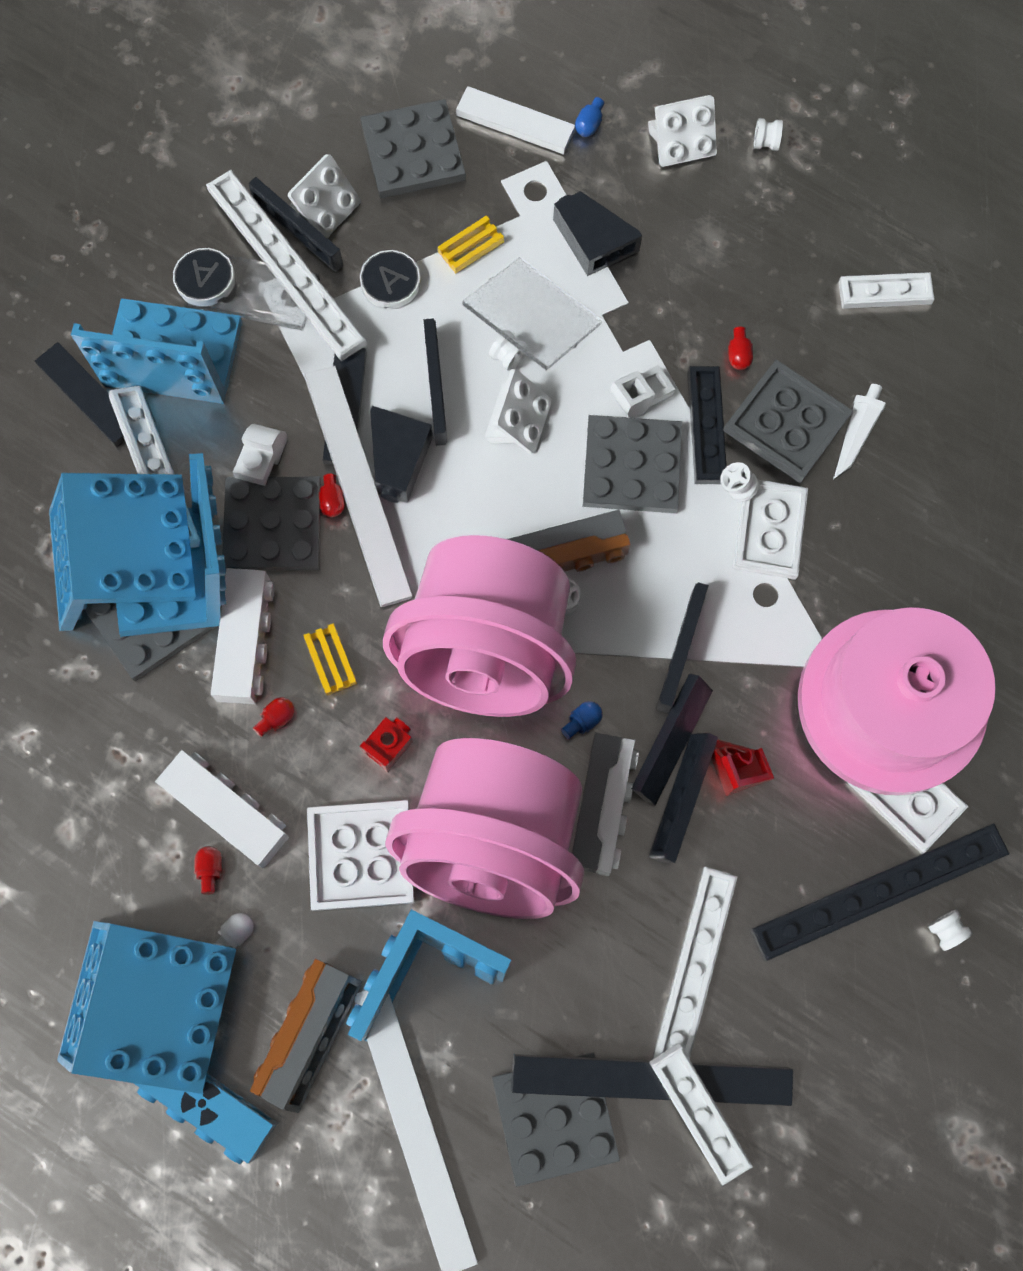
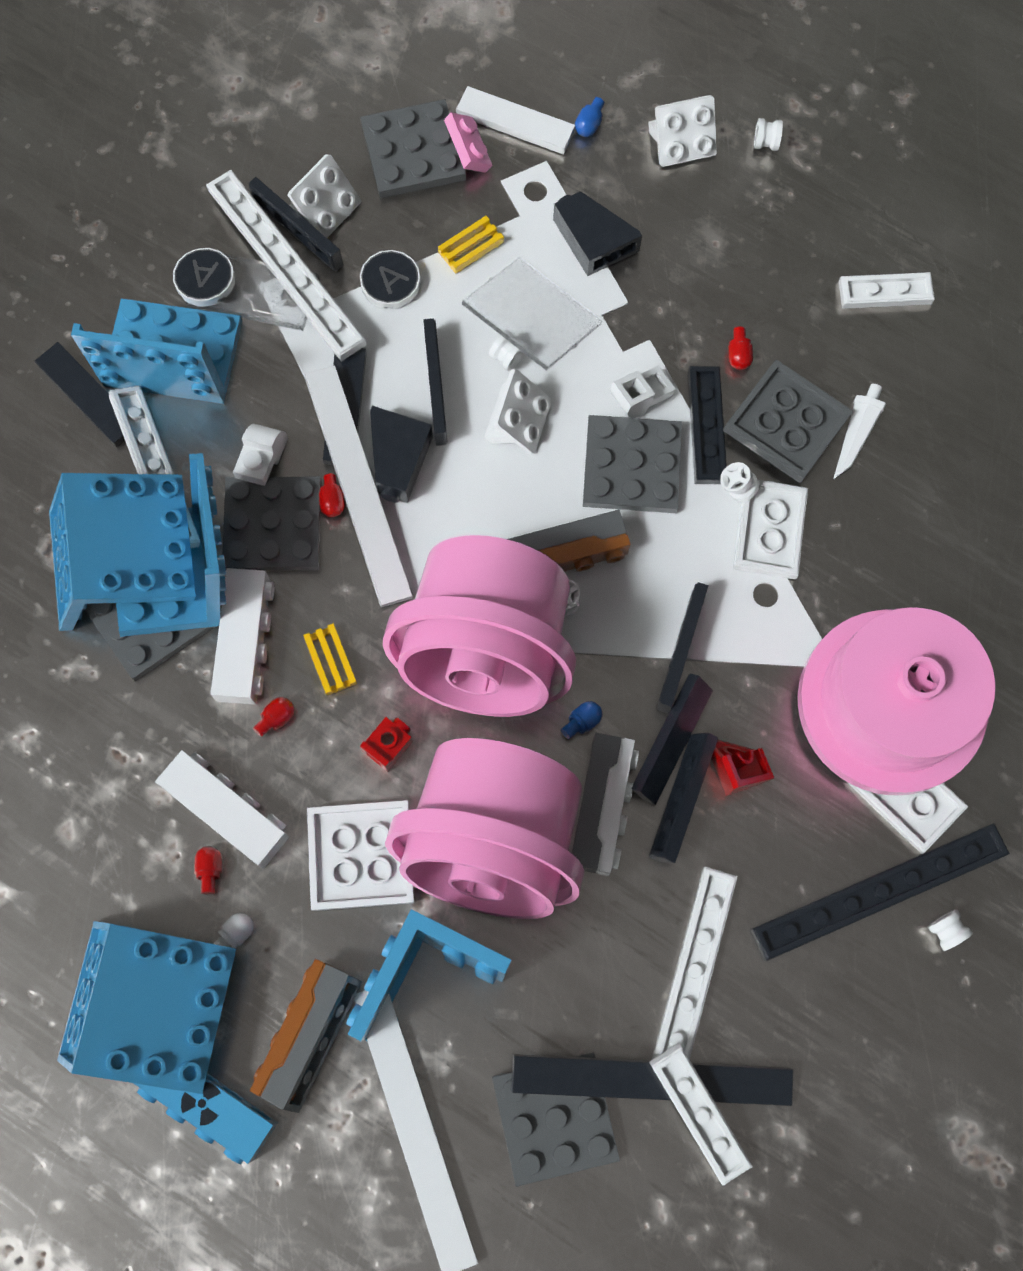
(468, 142): none -> bright pink plate

